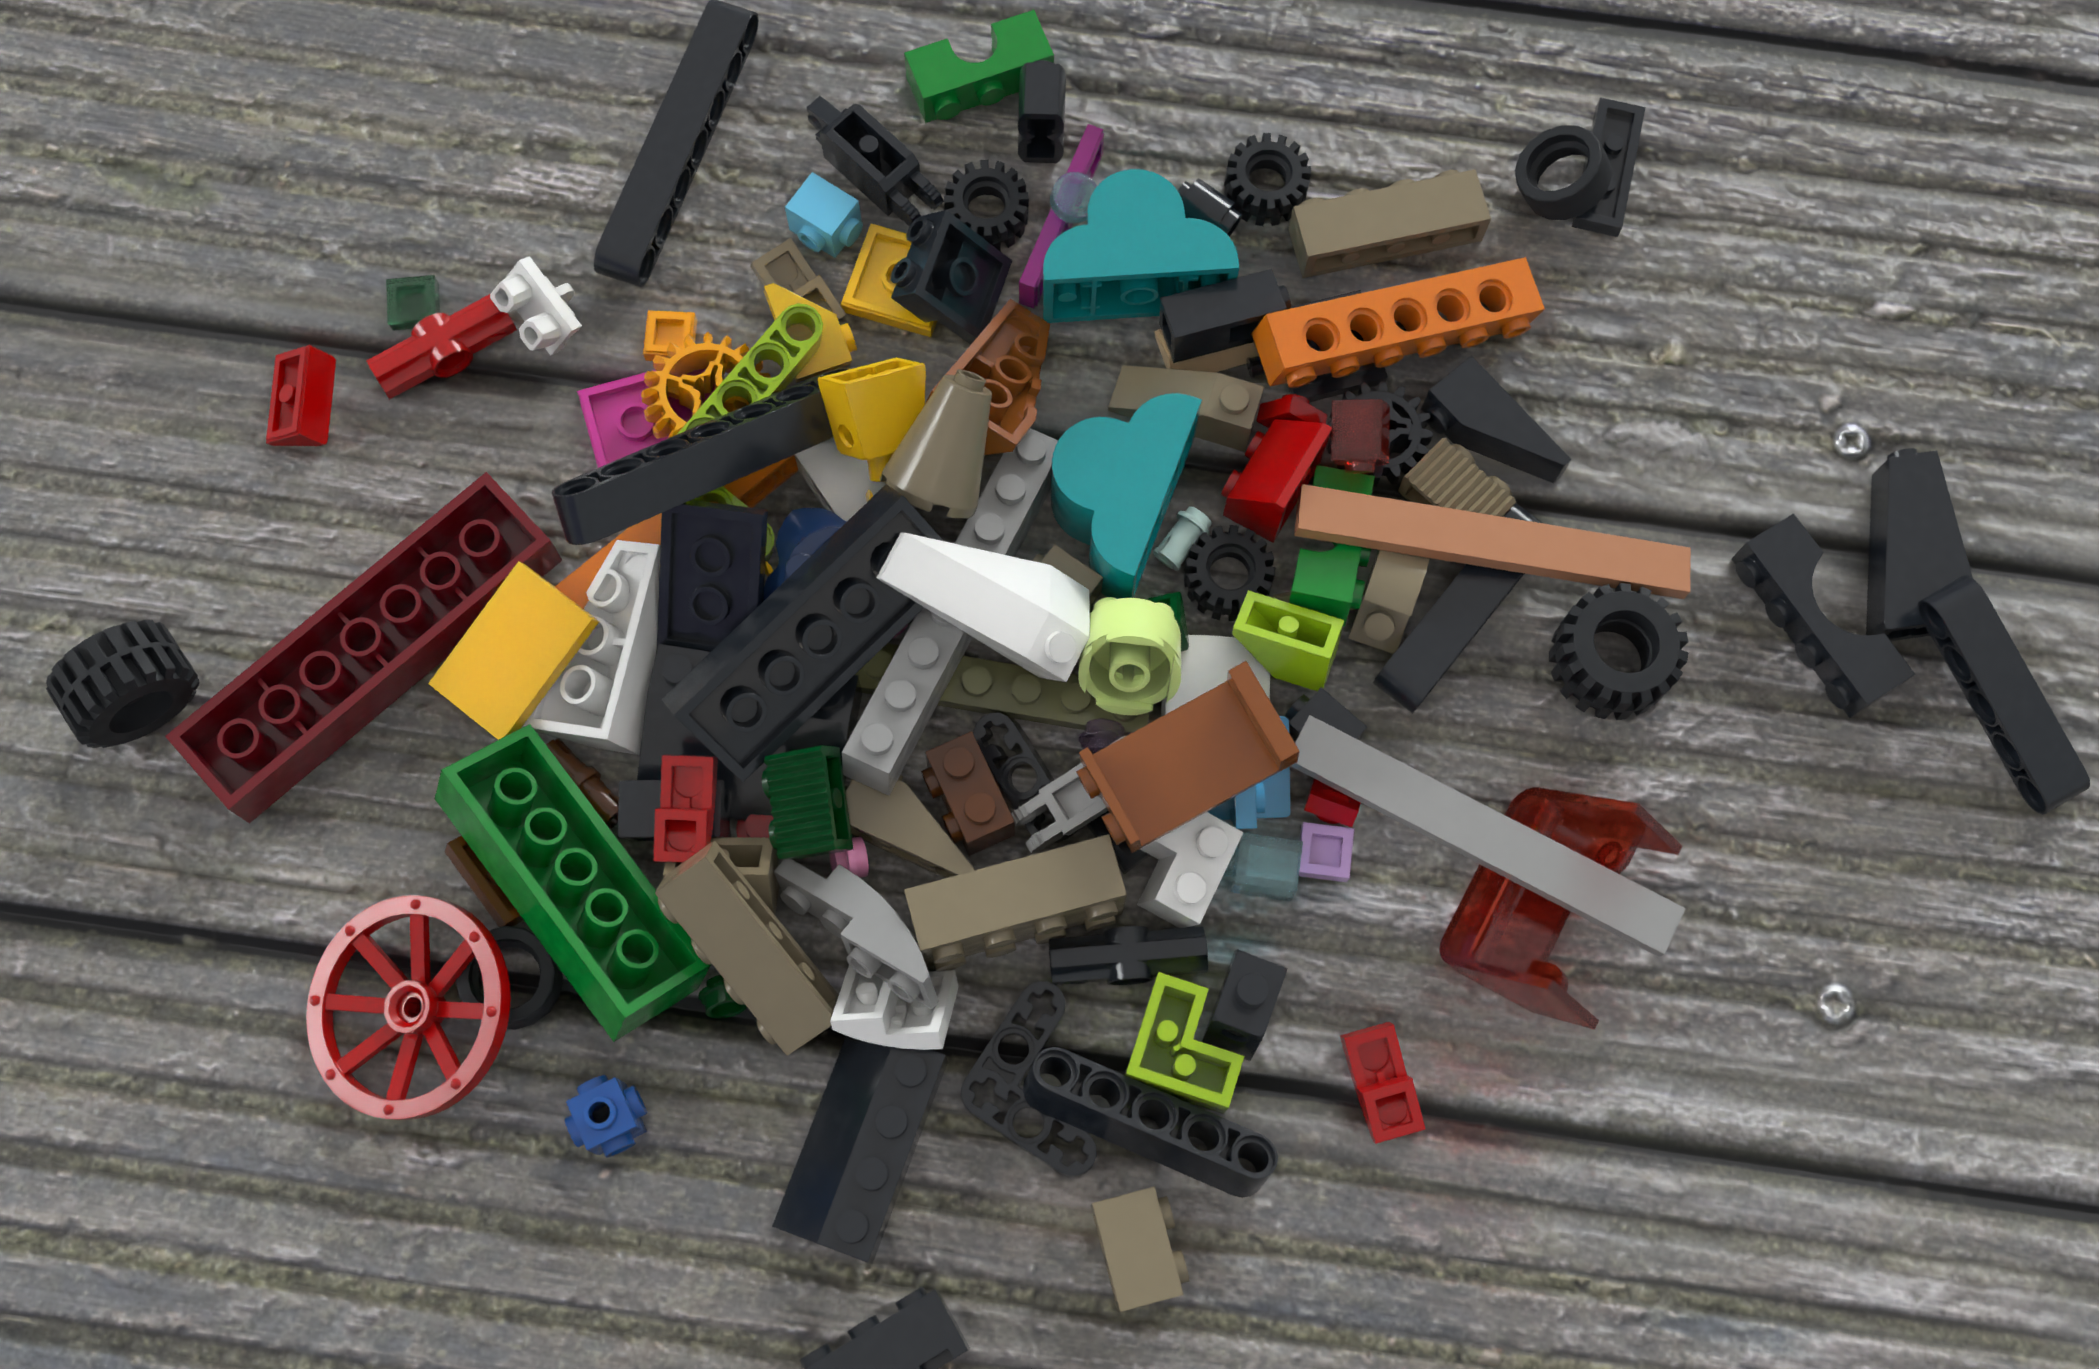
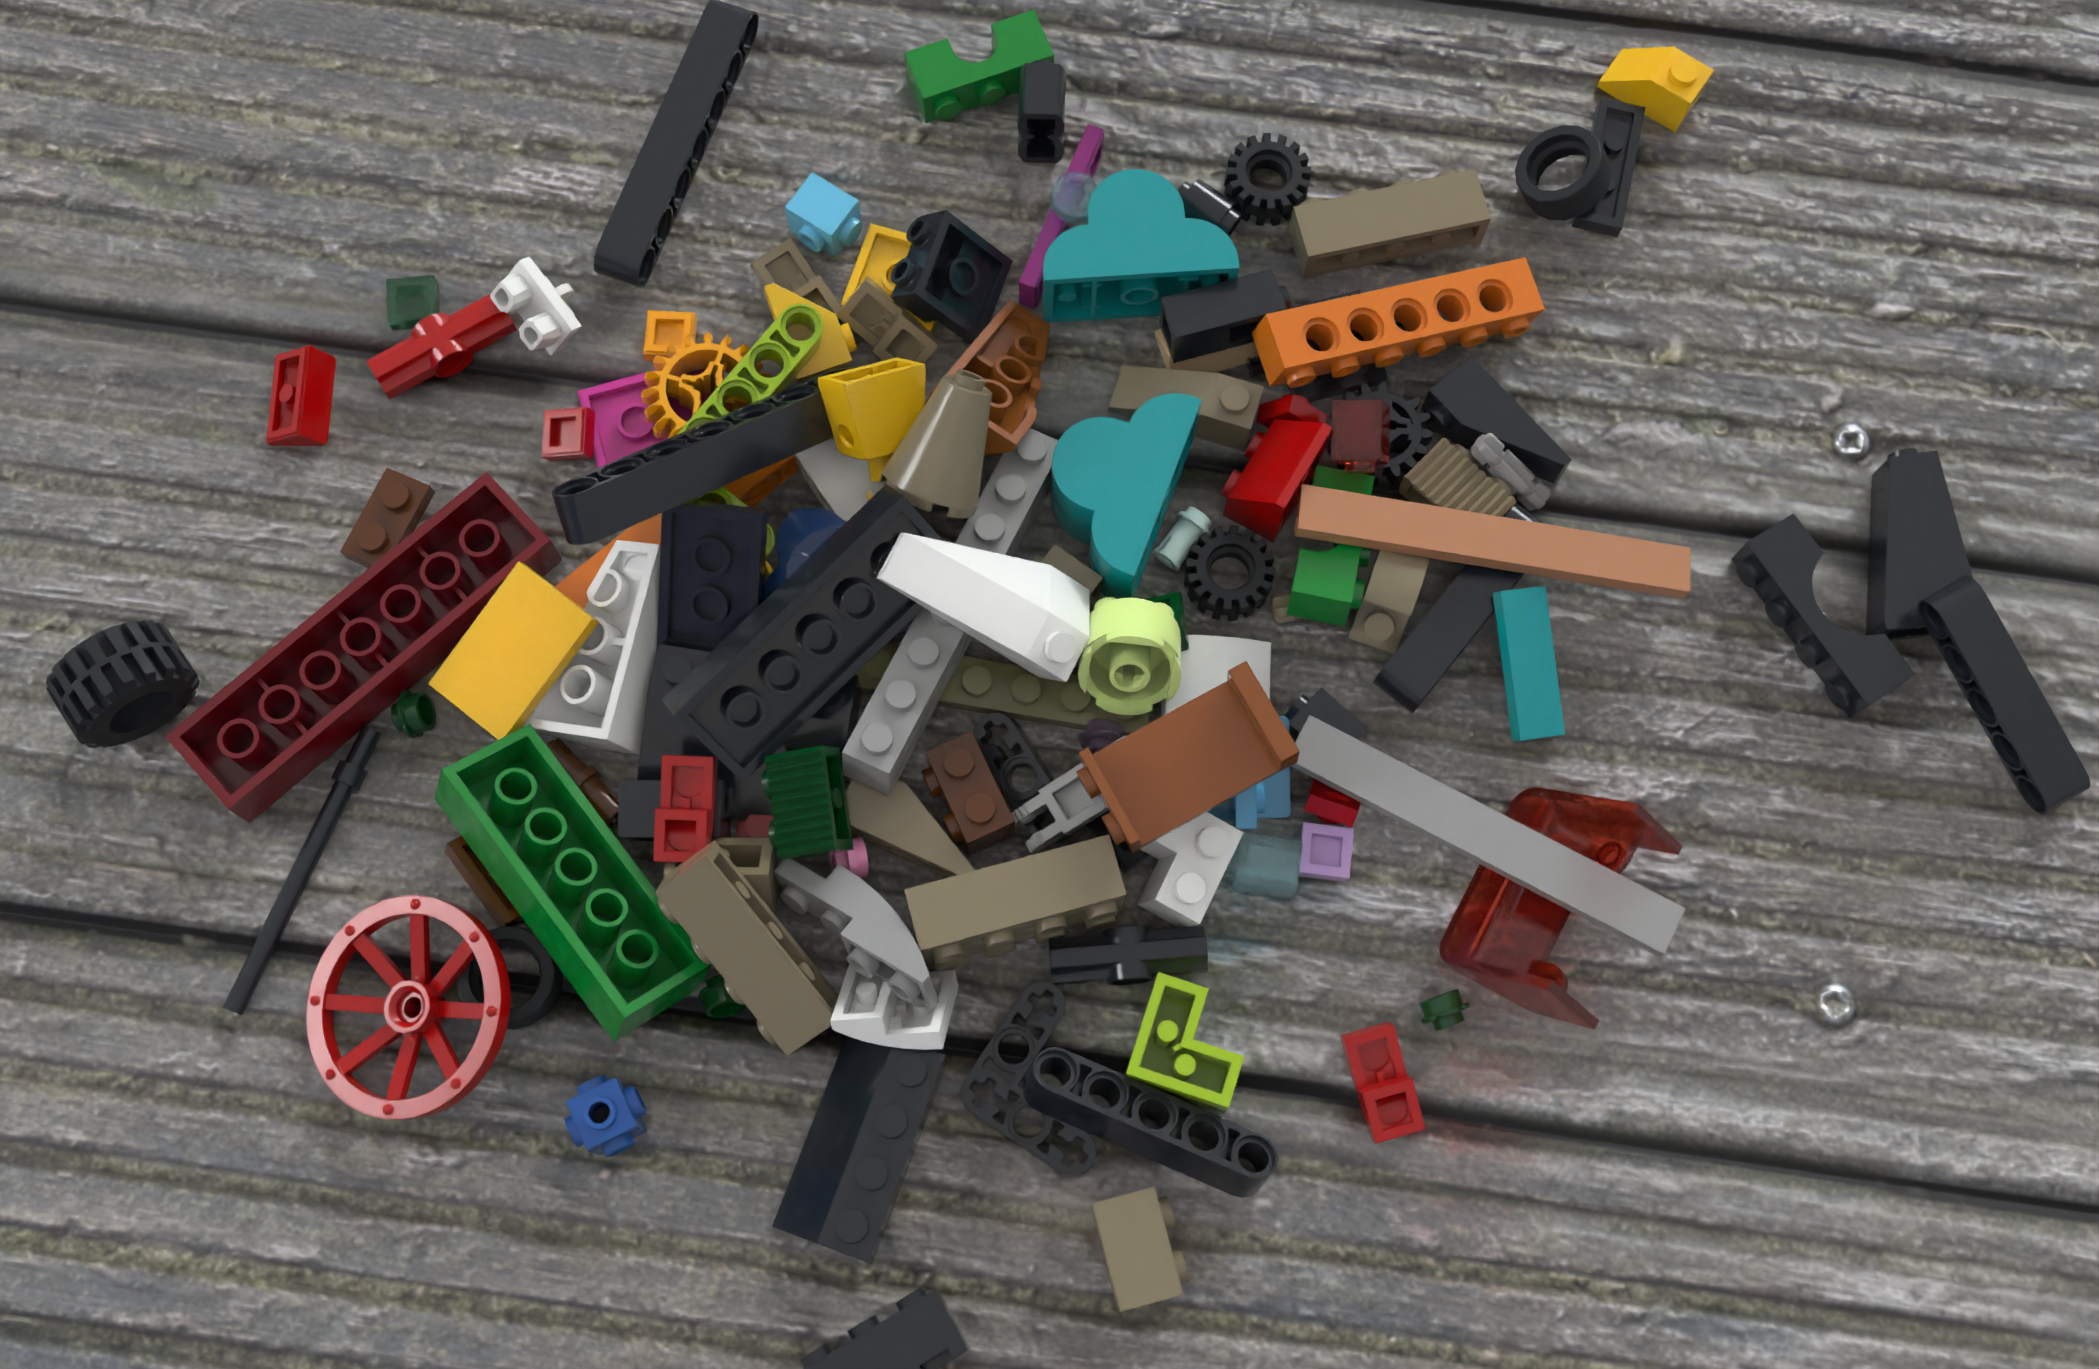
(348, 777): none -> black bar
(387, 517): none -> reddish brown plate
(413, 713): none -> dark green plate
(568, 434): none -> red tile
(872, 159): black hinge -> none
(886, 324): none -> dark tan slope
(990, 182): black tyre -> none
(1244, 1004): black torso -> none
(1289, 639): lime slope -> none
(1444, 1010): none -> dark green plate
(1510, 470): none -> light grey axle
(1528, 663): none -> teal tile
(1642, 623): black tyre -> none
(1657, 79): none -> yellow slope

